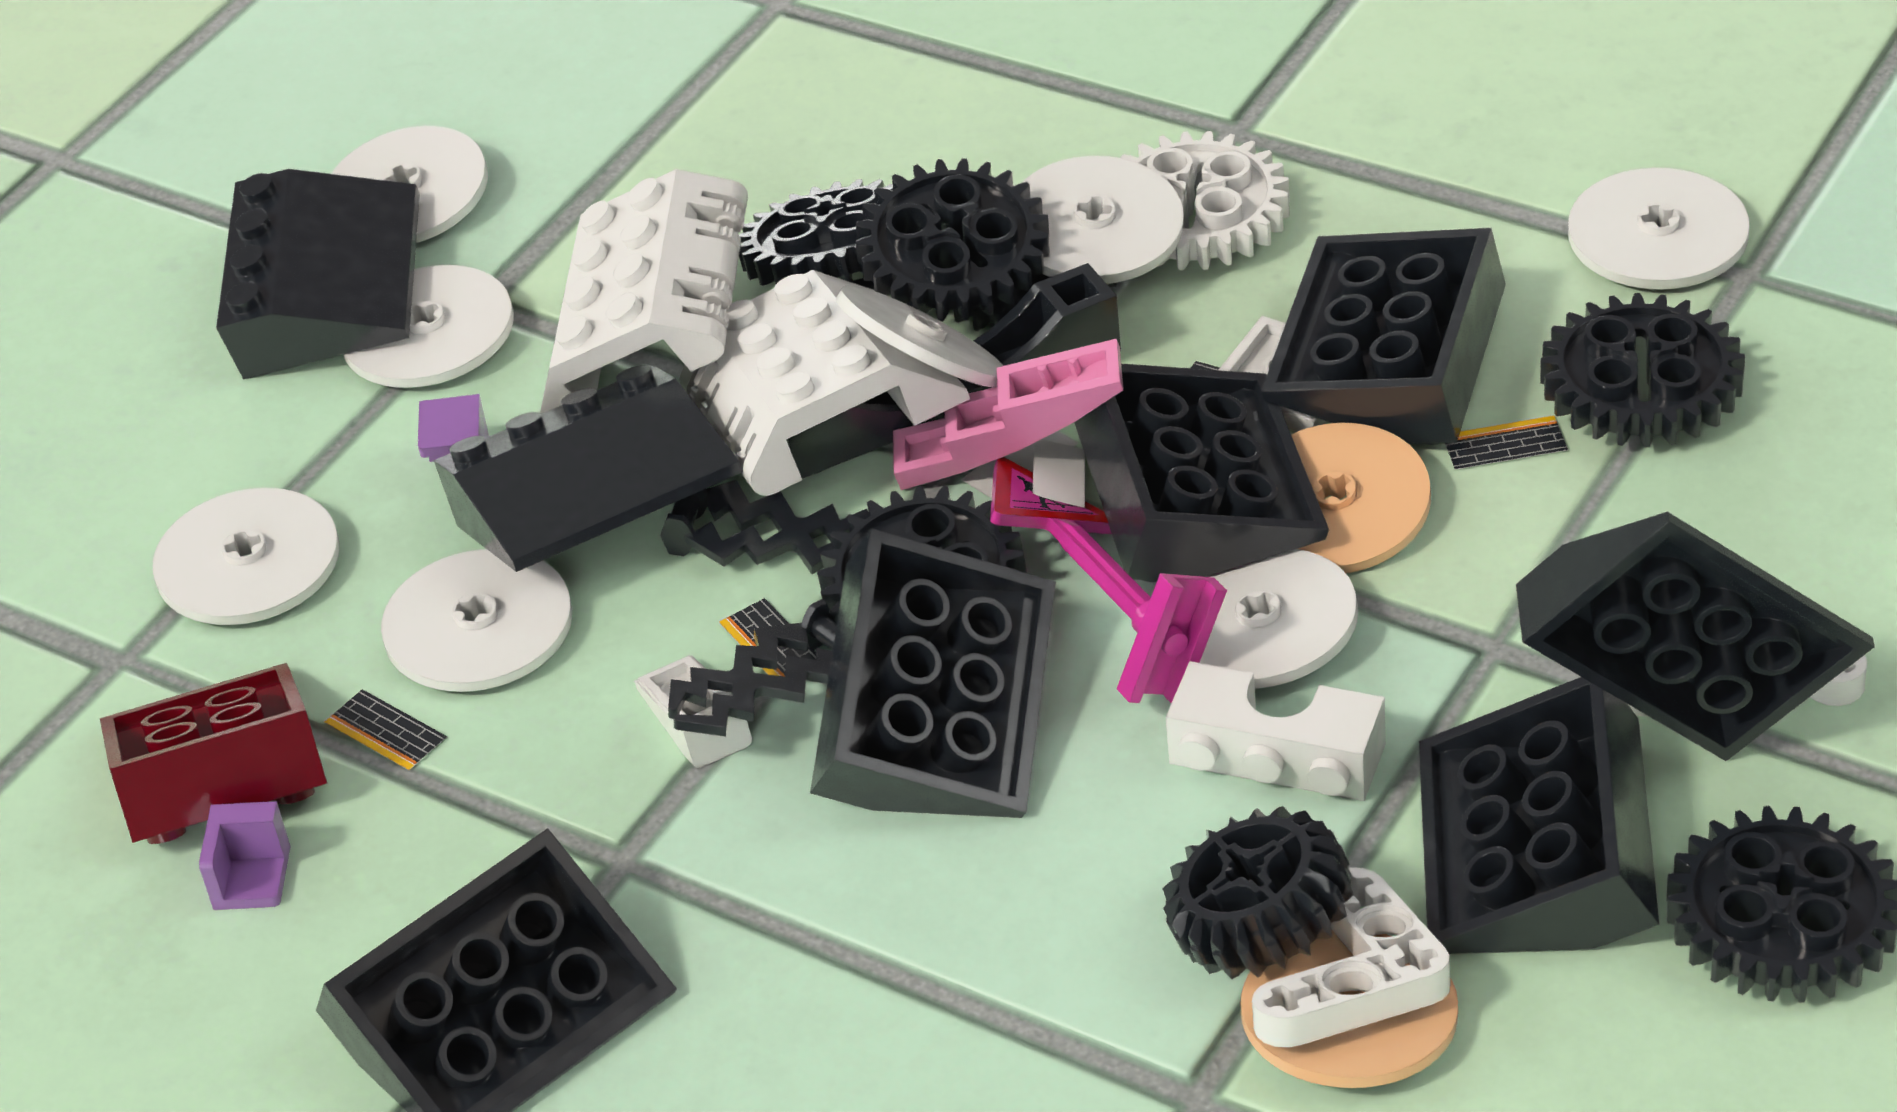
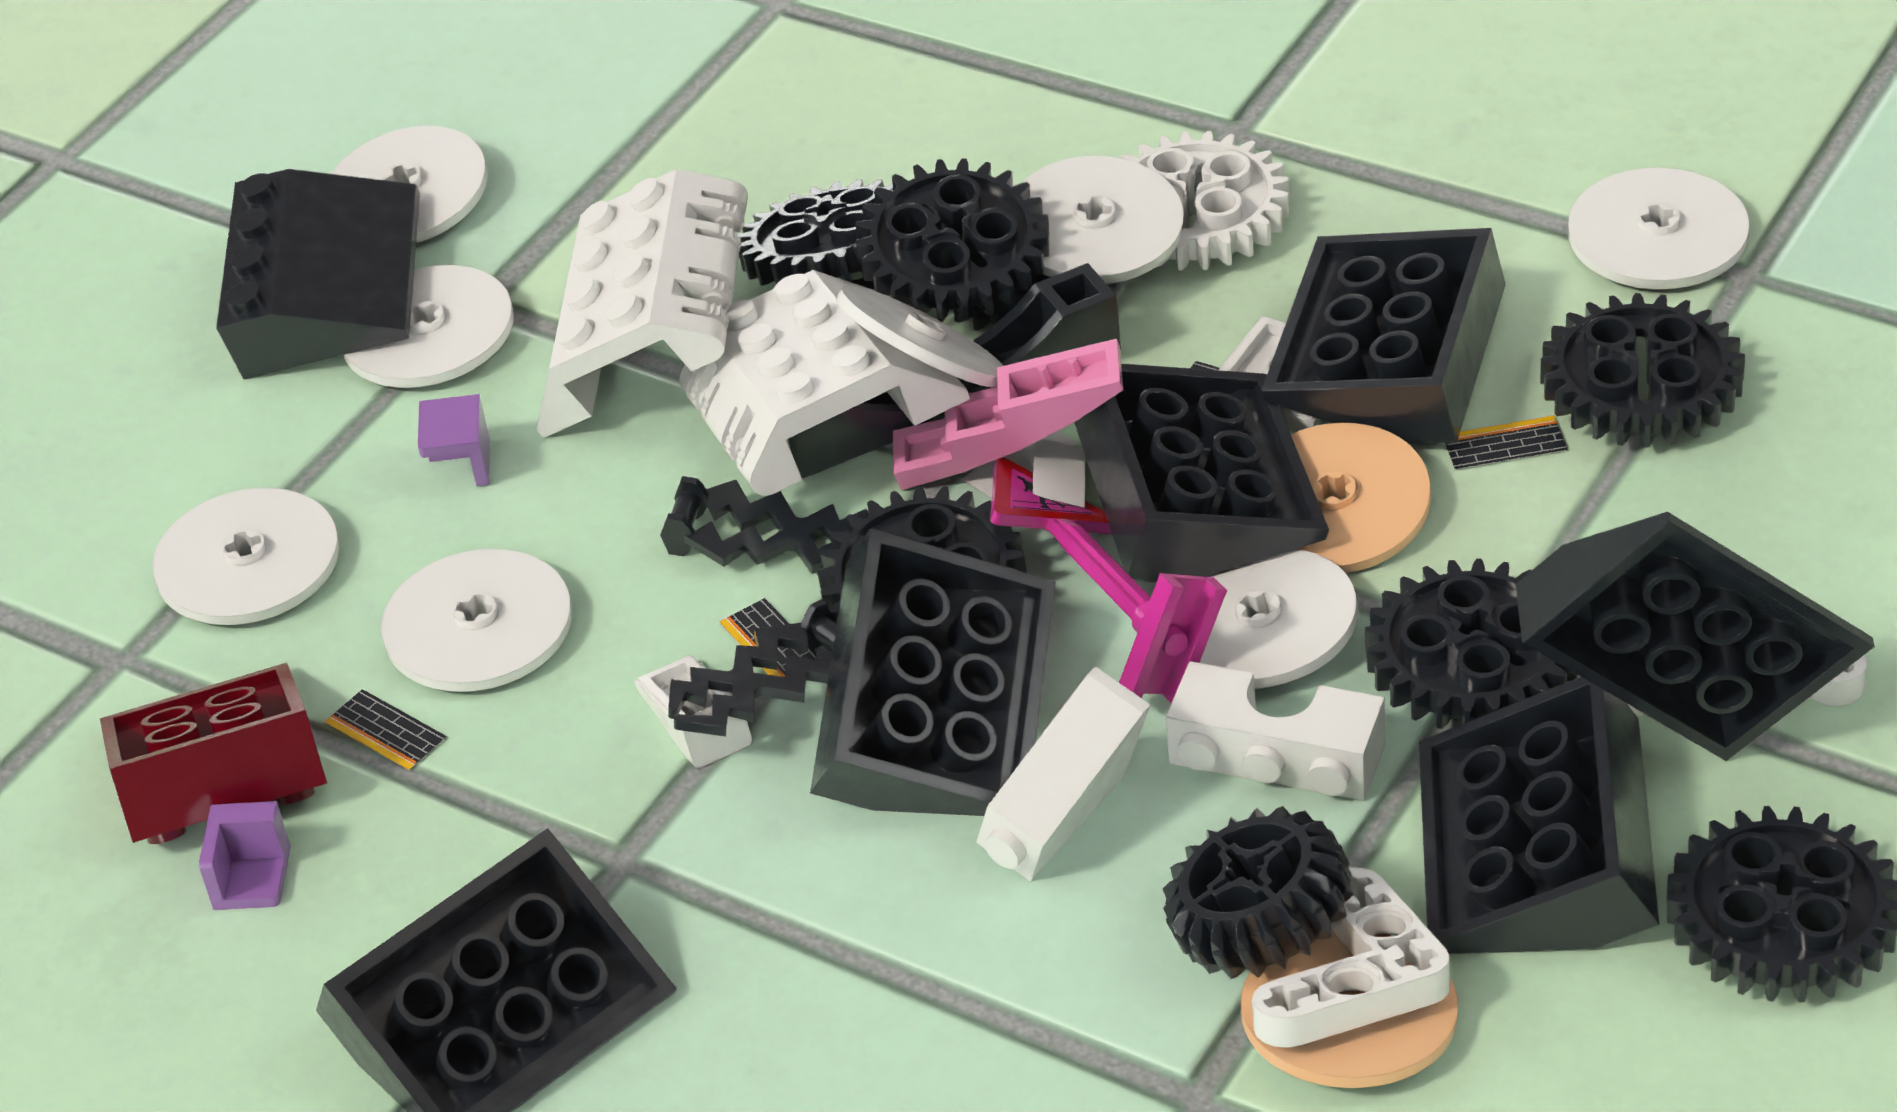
(583, 467): black slope -> none
(1064, 775): none -> white slope
(1456, 645): none -> black gear

